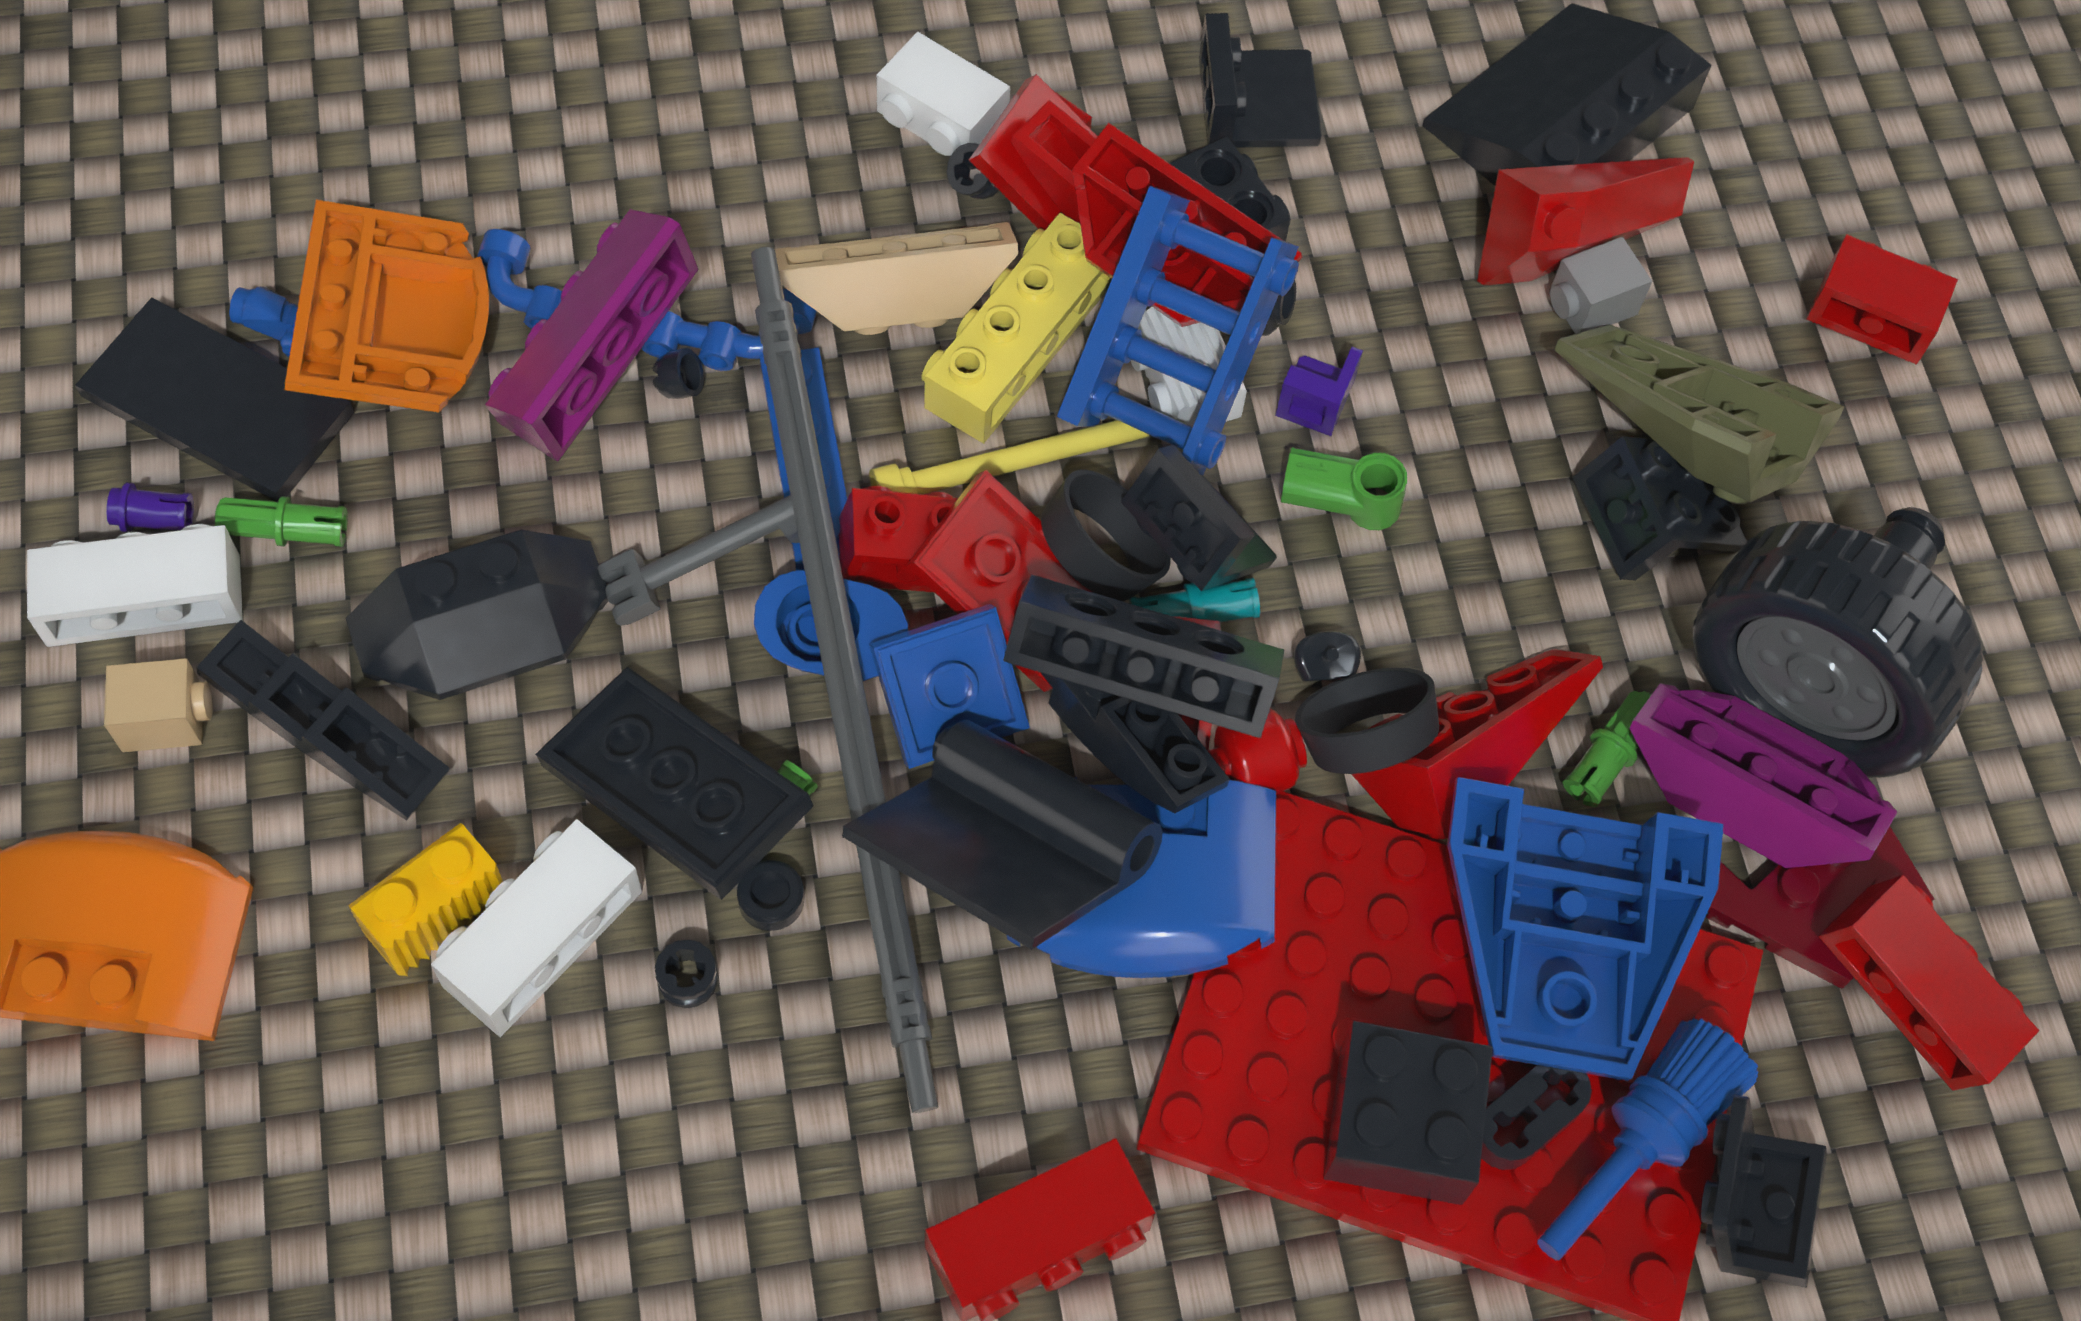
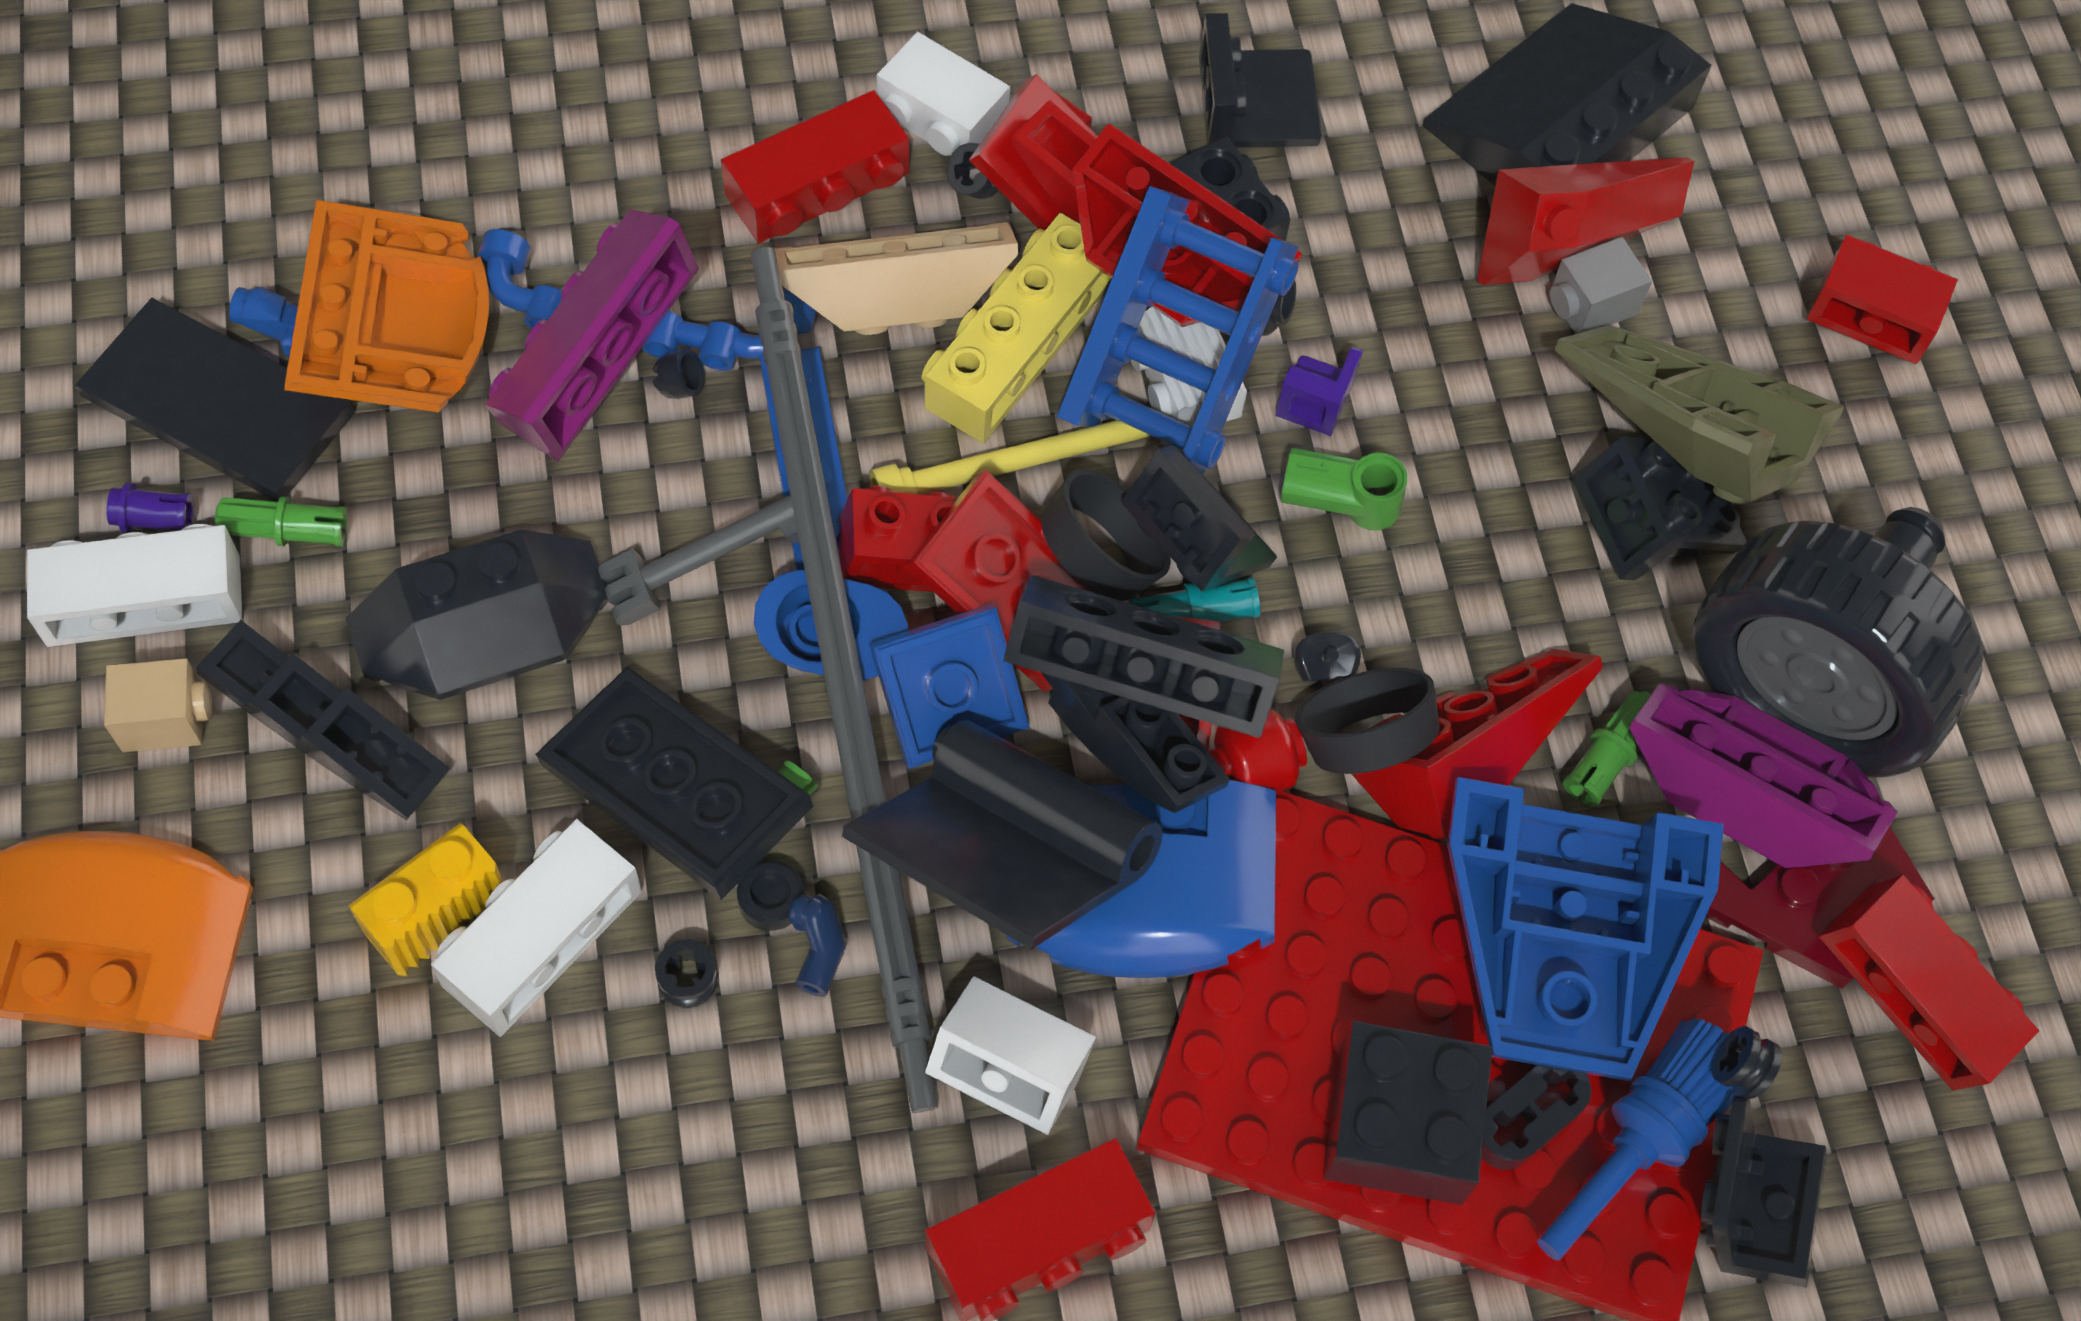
(816, 166): none -> red brick
(826, 939): none -> dark blue arm
(1010, 1055): none -> white brick
(1746, 1062): none -> black bush

